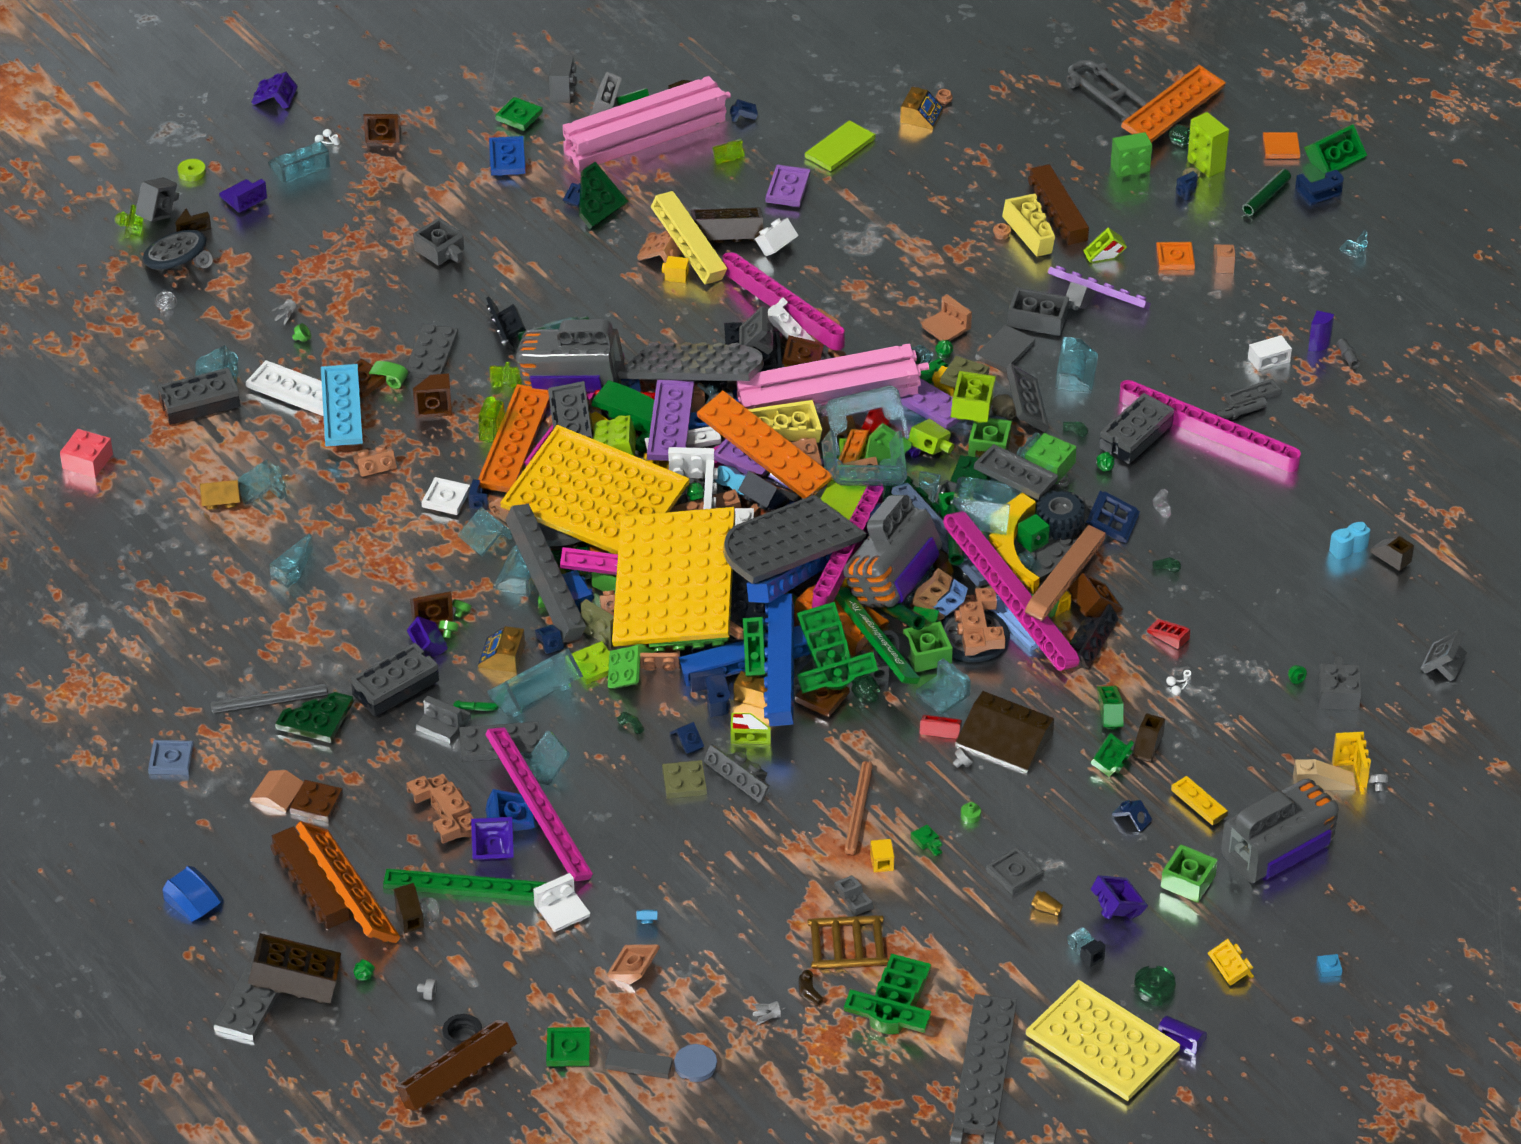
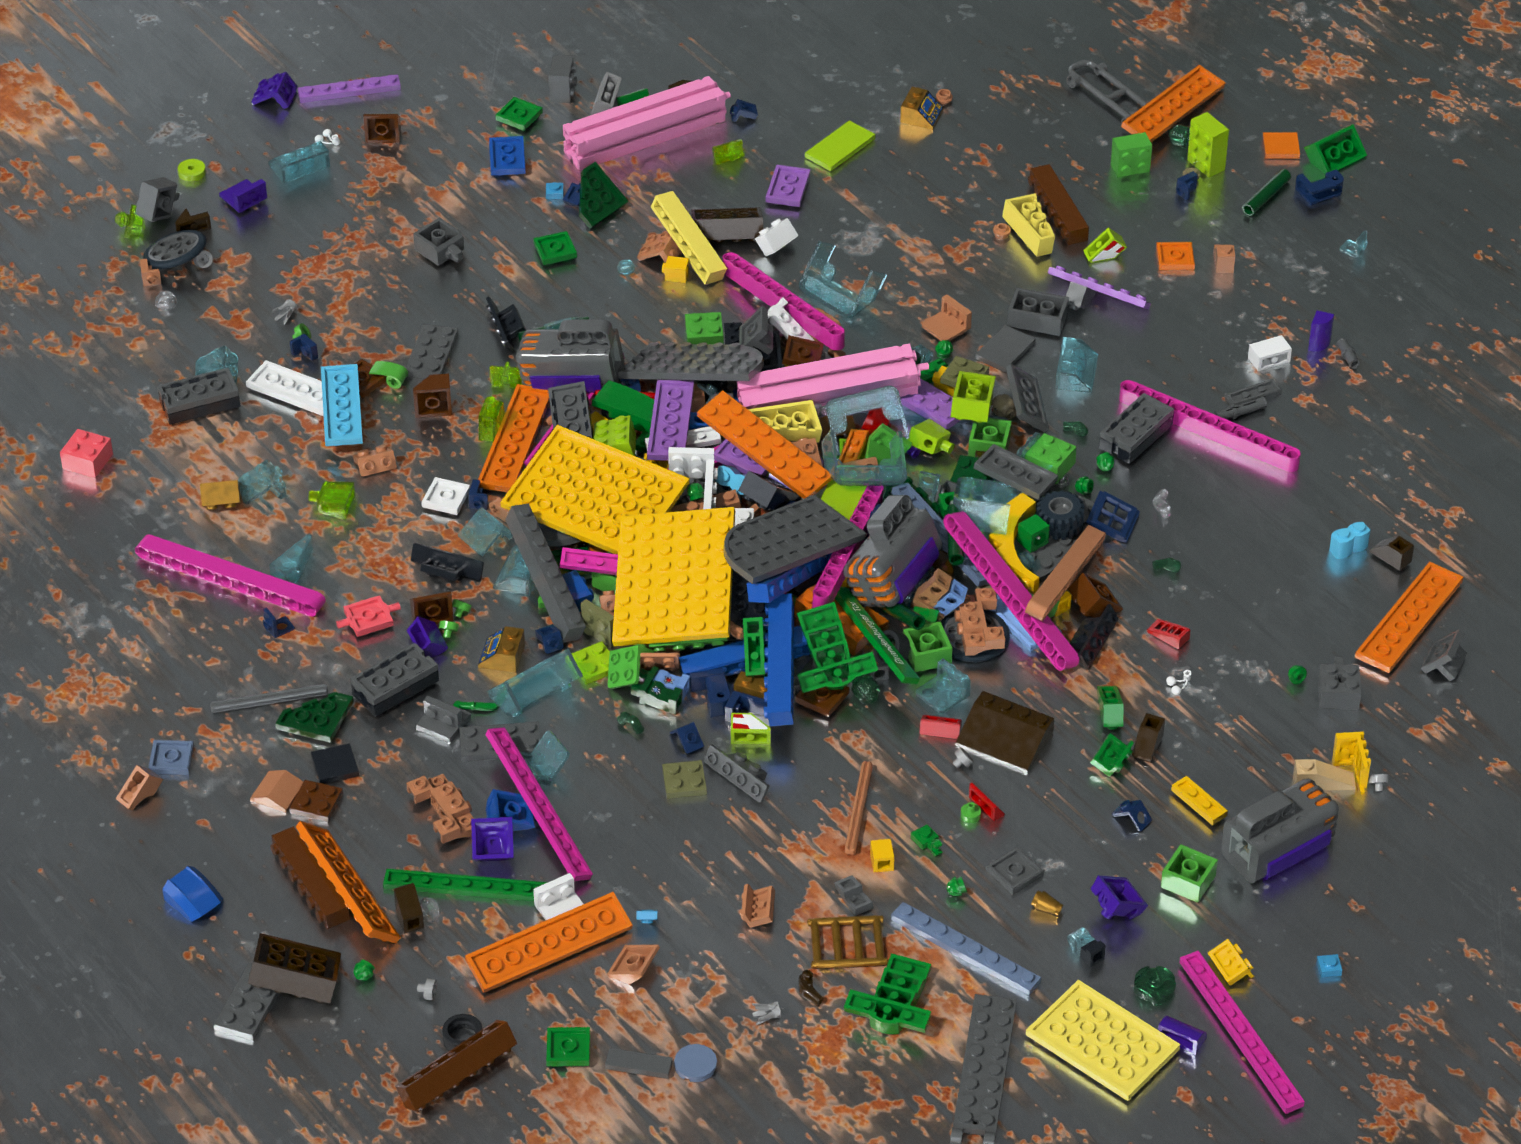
(139, 785): none -> nougat arch
(149, 275): none -> nougat bracket
(230, 575): none -> dark pink beam
(270, 624): none -> dark blue bracket
(305, 345): none -> dark blue bracket
(334, 498): none -> clear neon green torso
(335, 763): none -> black tile
(349, 88): none -> medium lavender plate
(368, 615): none -> coral plate
(445, 564): none -> black bracket
(548, 942): none -> orange plate
(554, 190): none -> dark azure plate
(555, 248): none -> green plate
(625, 267): none -> clear light blue plate
(661, 689): none -> dark green hips
(704, 328): none -> bright green brick
(745, 702): none -> dark blue bracket
(757, 905): none -> nougat bracket
(819, 284): none -> clear light blue windscreen
(956, 886): none -> green plate
(966, 948): none -> sand blue plate
(984, 803): none -> red slope
(1084, 485): none -> green plate
(1242, 1032): none -> dark pink plate
(1409, 617): none -> orange plate

